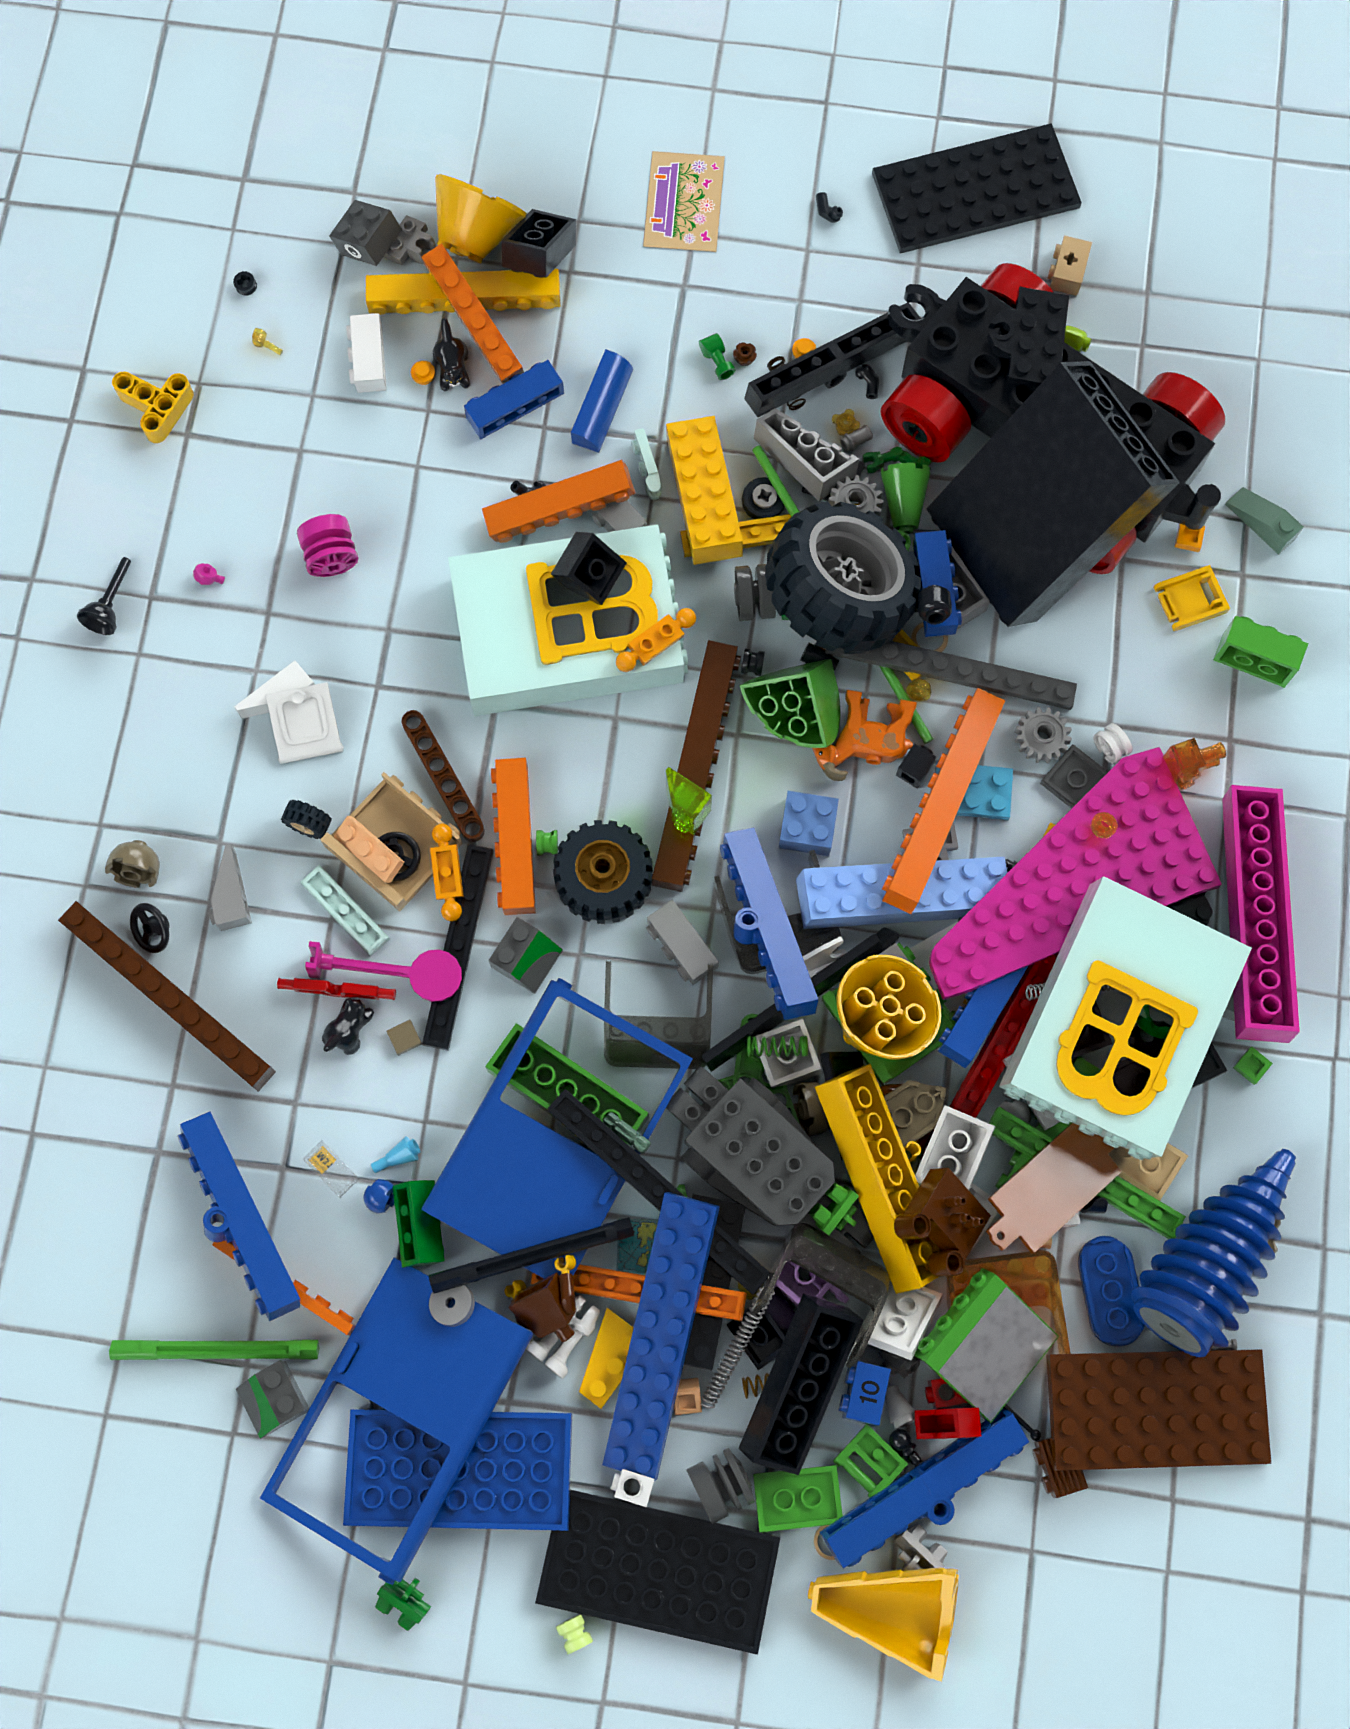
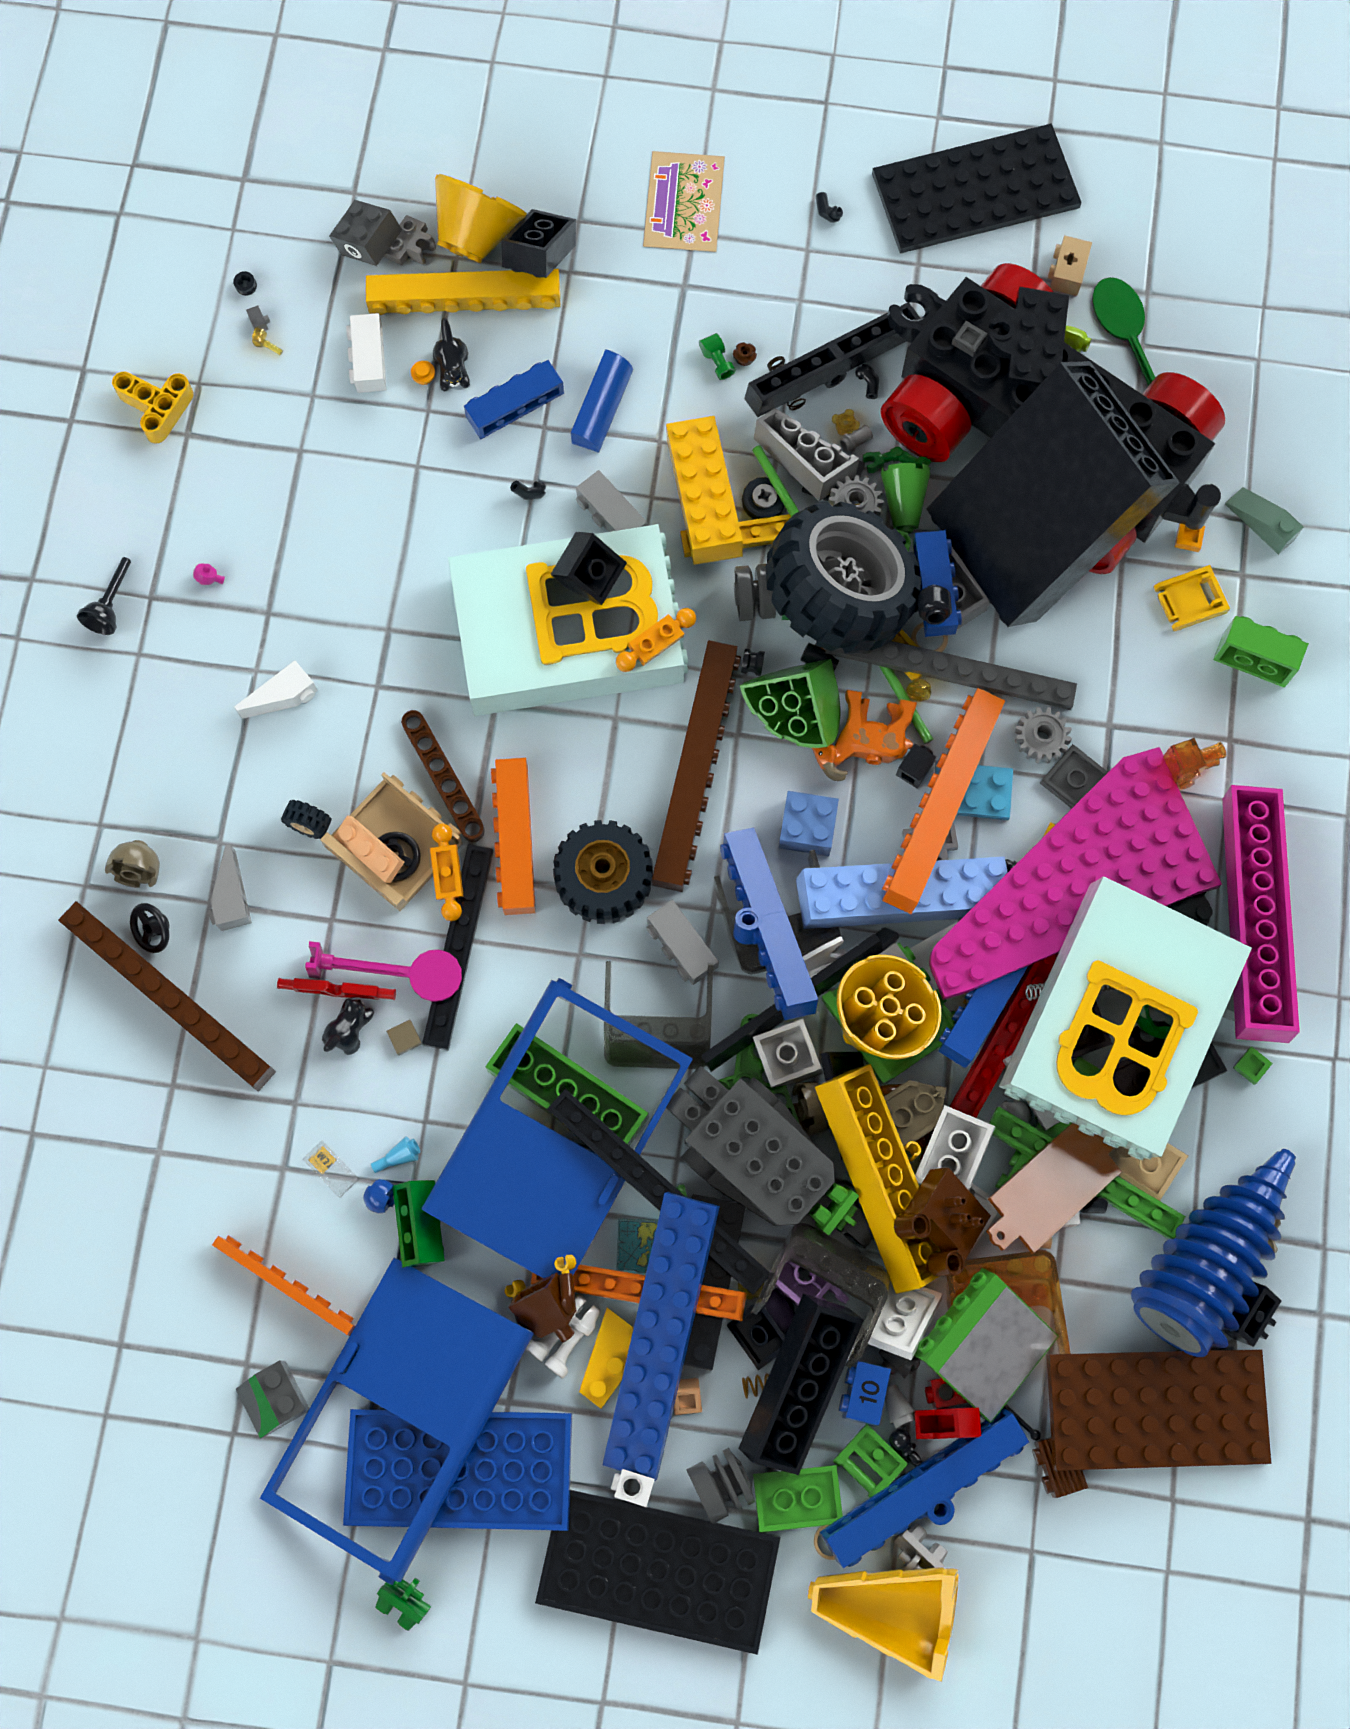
(213, 1349): bright green piece -> none
(239, 1217): blue hinge -> none
(257, 319): none -> flat silver piece
(306, 727): white container -> none
(327, 545): dark pink wheel -> none
(344, 910): light aqua tile -> none
(459, 1312): light grey piece -> none
(472, 313): orange brick -> none
(525, 955): dark grey slope -> none
(531, 1255): black piece -> none
(546, 842): bright green wheel -> none
(558, 501): orange brick -> none
(573, 1632): yellowish green wheel -> none
(627, 1133): sand green axle -> none
(647, 465): light aqua hinge -> none
(687, 802): clear neon green slope -> none
(729, 1357): light grey piece -> none
(802, 347): light orange plate -> none
(803, 1046): bright green piece -> none
(969, 338): none -> dark grey tile
(1101, 831): plate -> none
(1107, 1283): blue tile -> none
(1113, 743): white wheel -> none
(1122, 316): none -> green piece
(1255, 1321): none -> black brick

